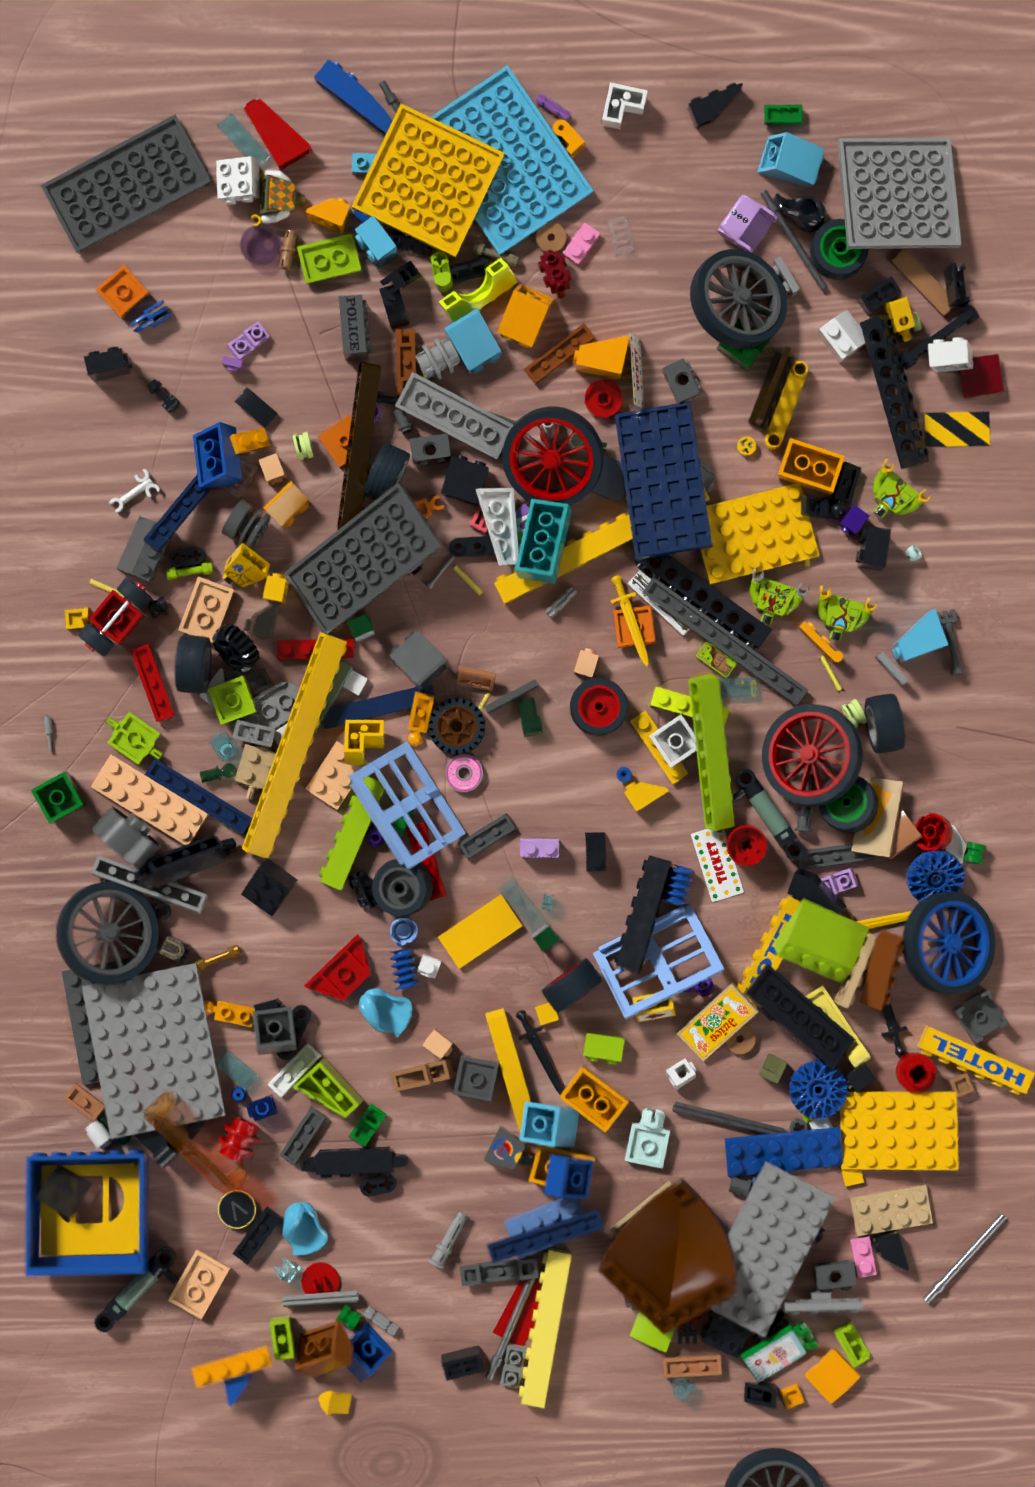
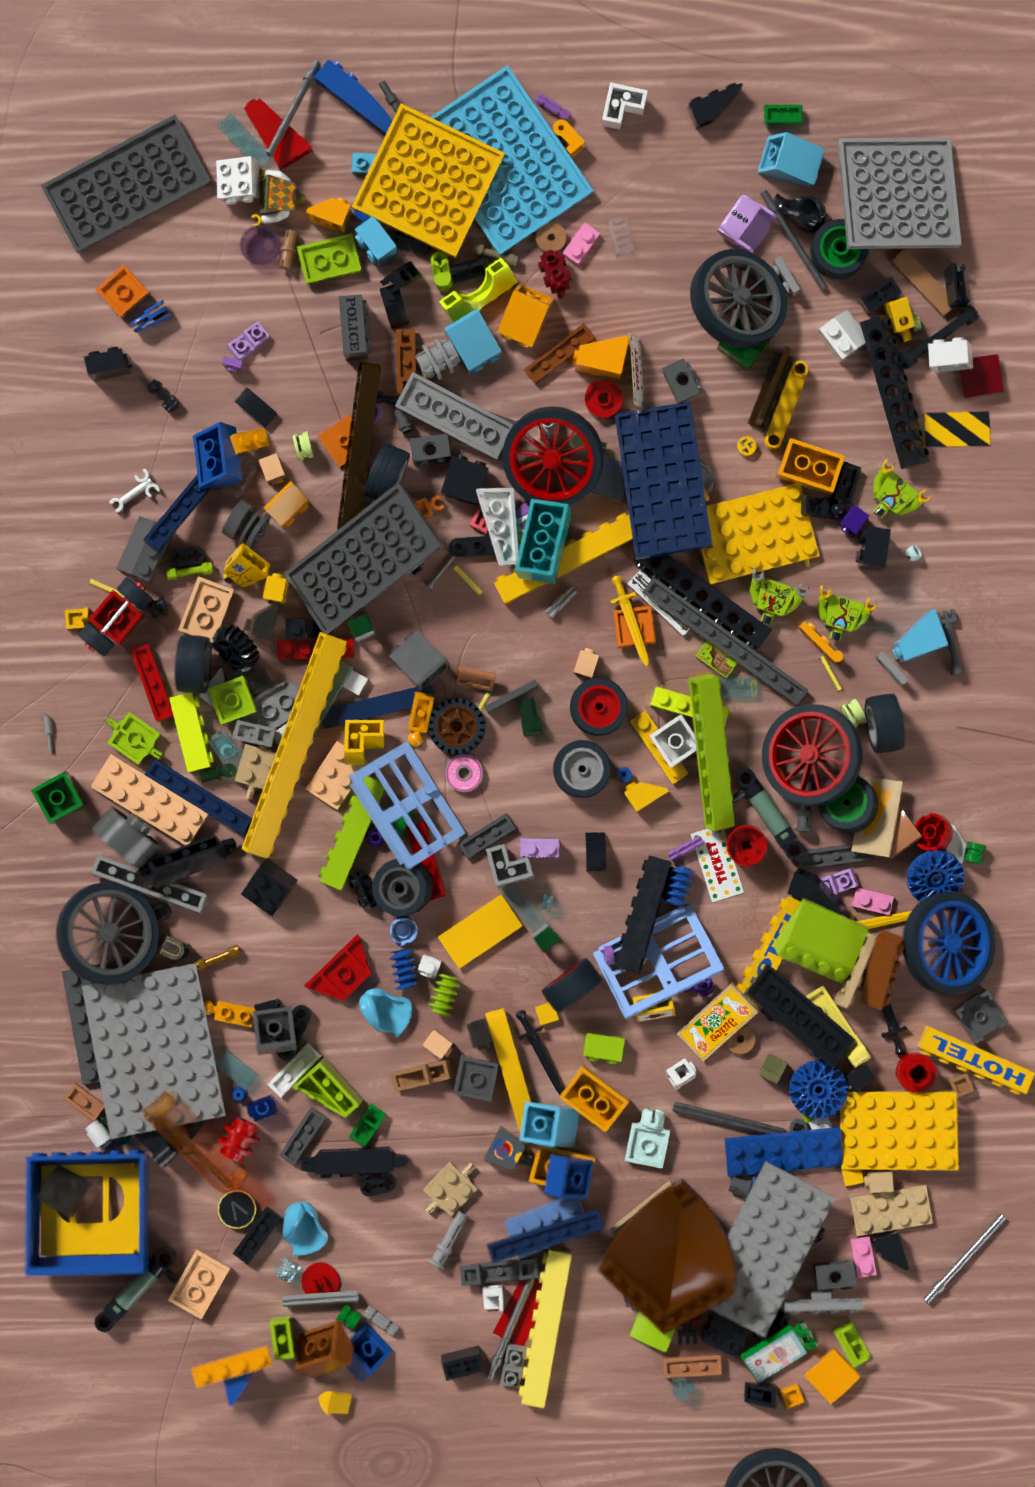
(191, 733): none -> neon yellow brick
(301, 629): none -> black slope
(308, 80): none -> flat silver bar
(444, 994): none -> lime piece
(450, 1189): none -> tan plate
(479, 1033): none -> clear smoke slope
(493, 1297): none -> white panel
(504, 870): none -> light grey brick
(577, 783): none -> wheel
(608, 955): none -> medium lavender tile
(685, 848): none -> medium lavender axle
(872, 901): none -> bright pink plate
(879, 1181): none -> tan brick

